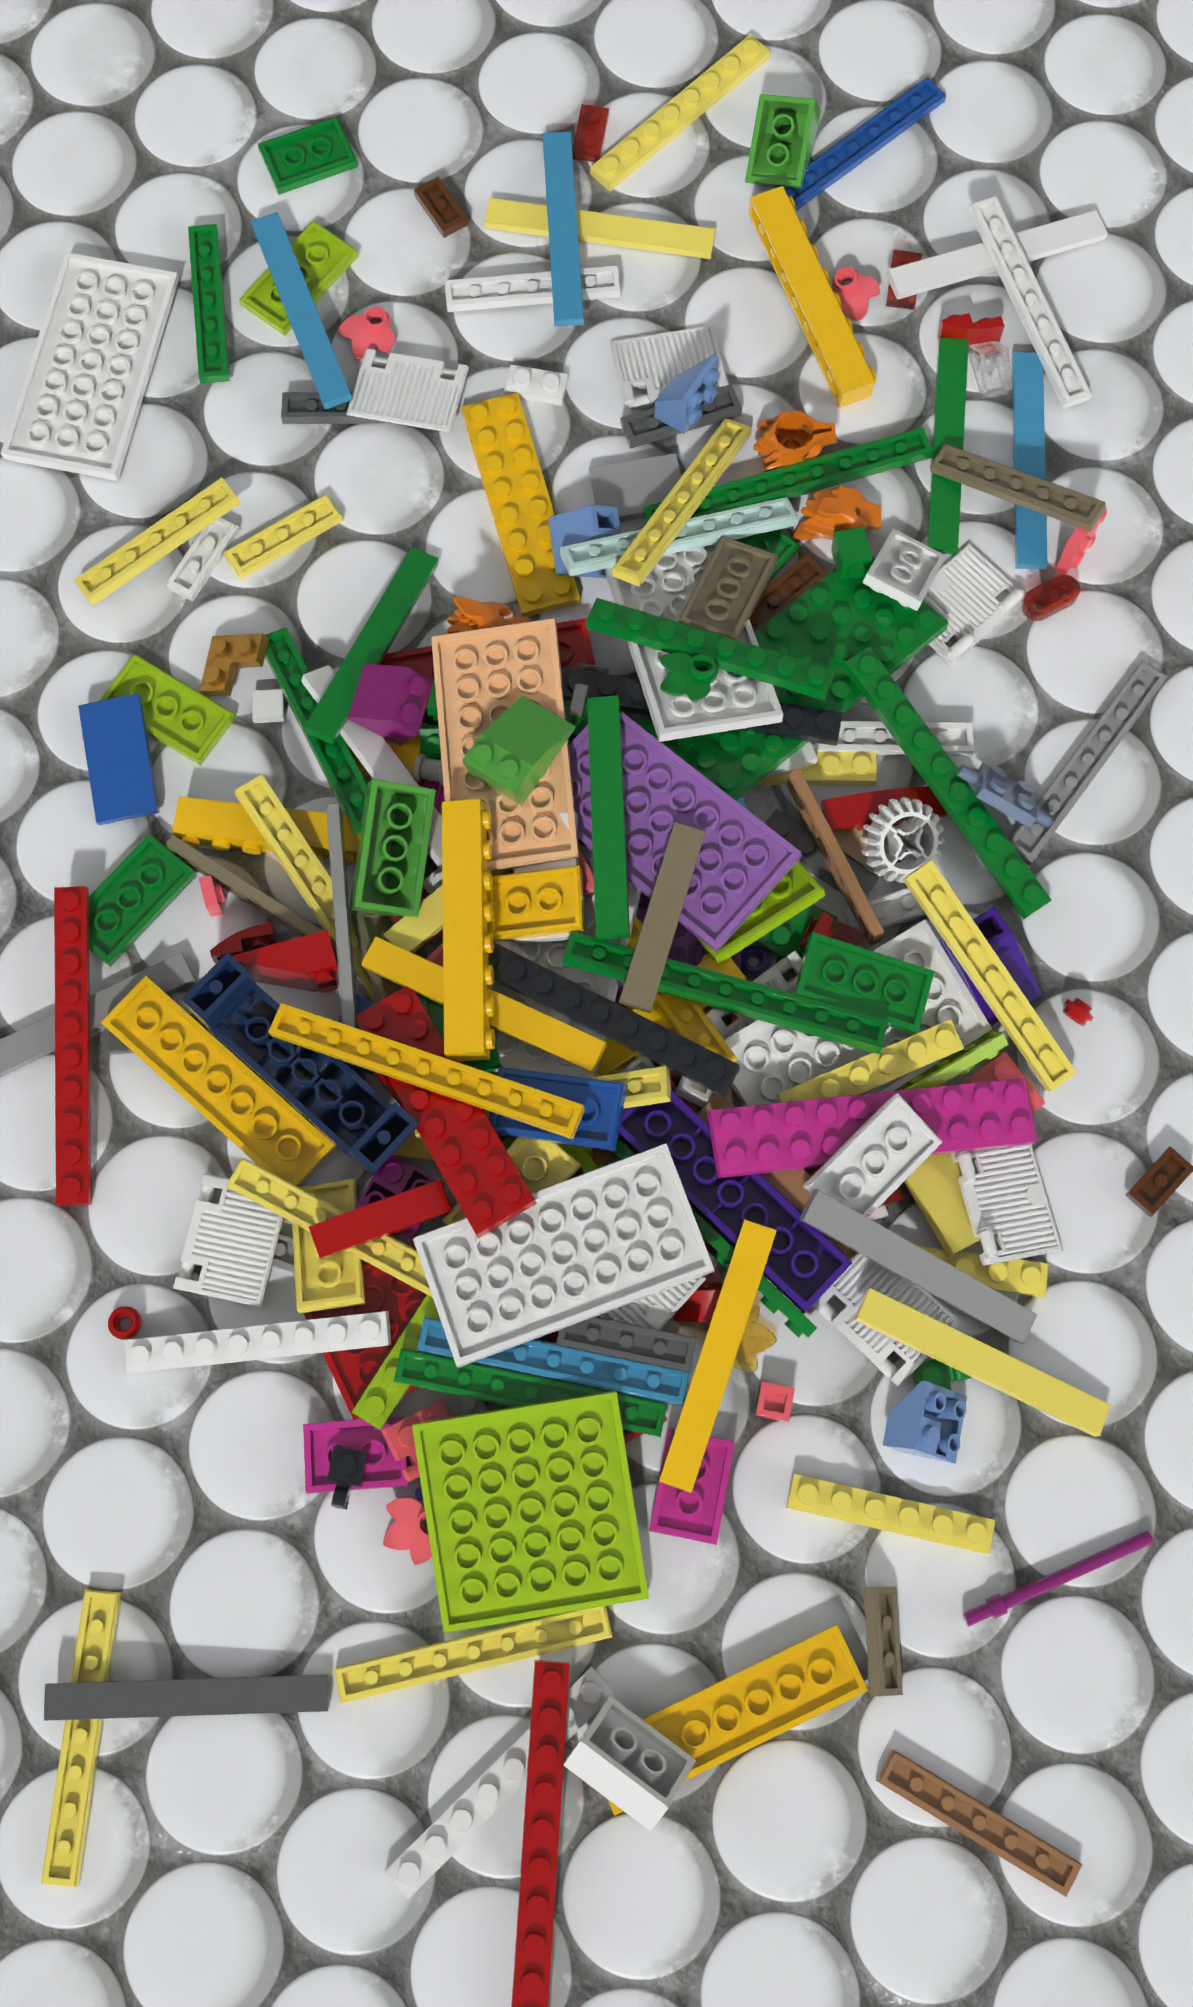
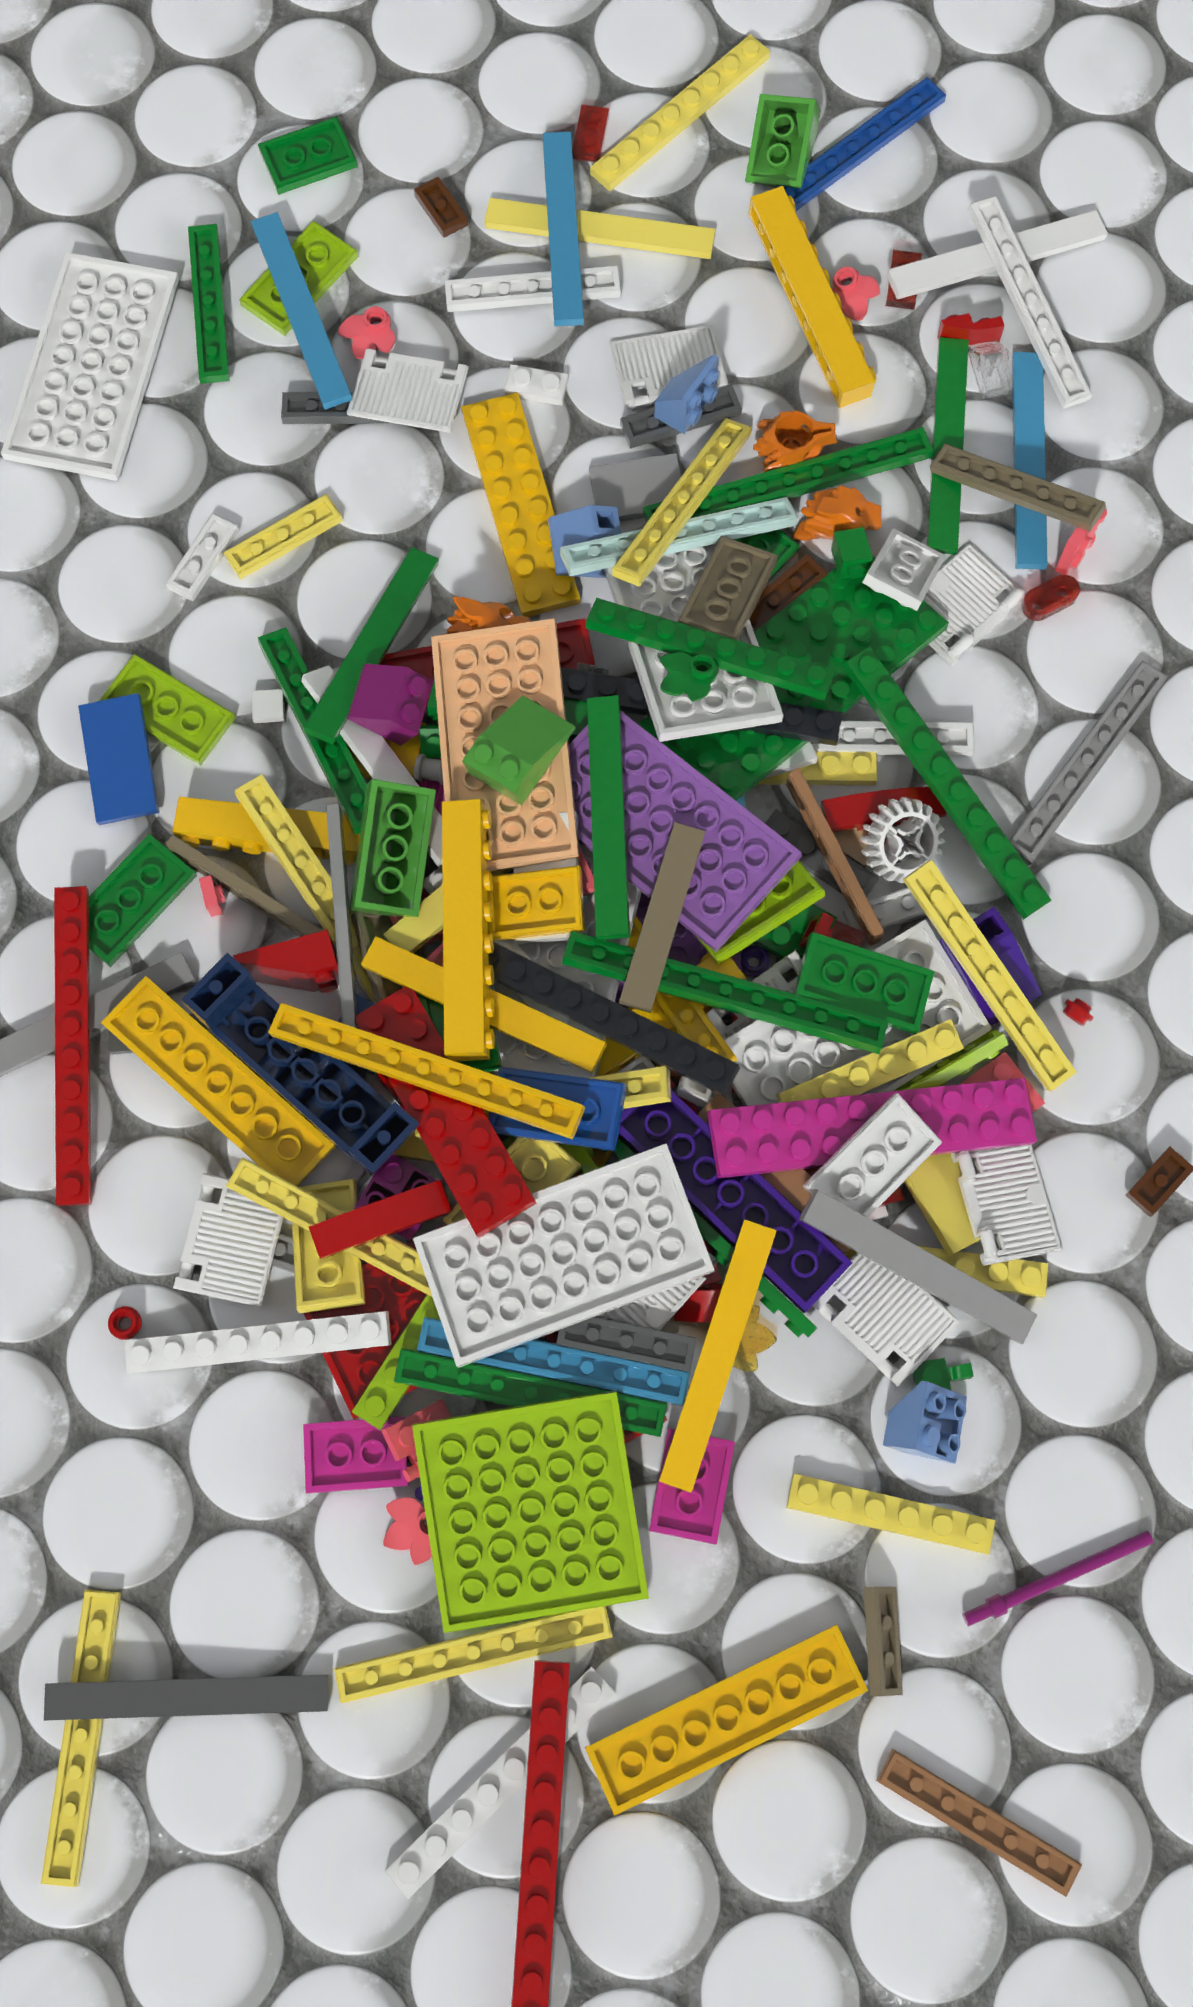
(157, 541): light yellow plate -> none
(227, 655): pearl gold plate -> none
(252, 937): red slope -> none
(346, 1470): black plate -> none
(579, 700): dark grey tile -> none
(630, 1763): white slope -> none
(775, 1401): coral plate -> none
(982, 1362): light yellow tile -> none
(1005, 794): sand blue plate -> none

